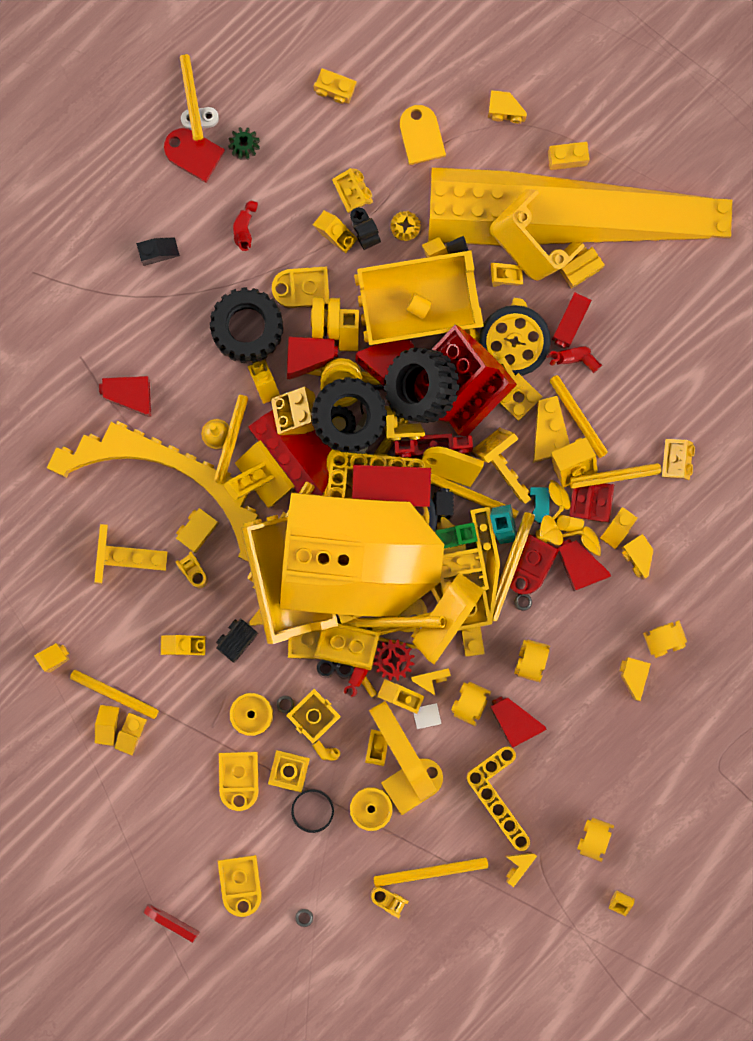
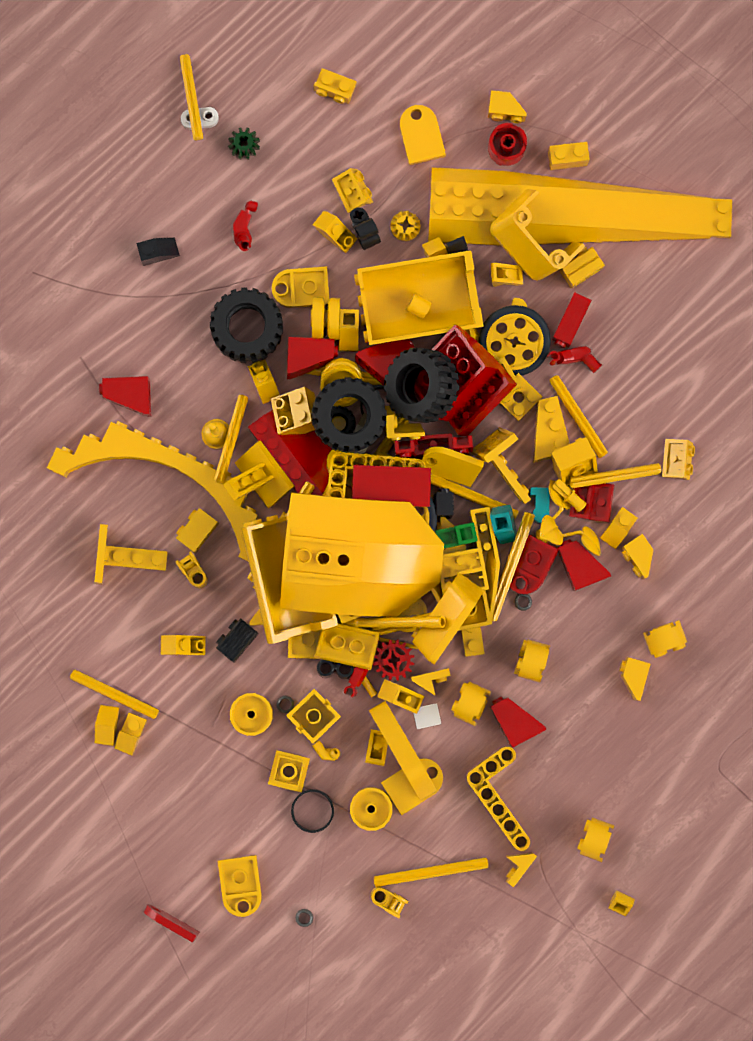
(52, 657): yellow slope -> none
(193, 156): red tile -> none
(238, 777): yellow tile -> none
(512, 135): none -> red brick
(568, 495): none -> yellow axle
(569, 524): yellow brick -> none

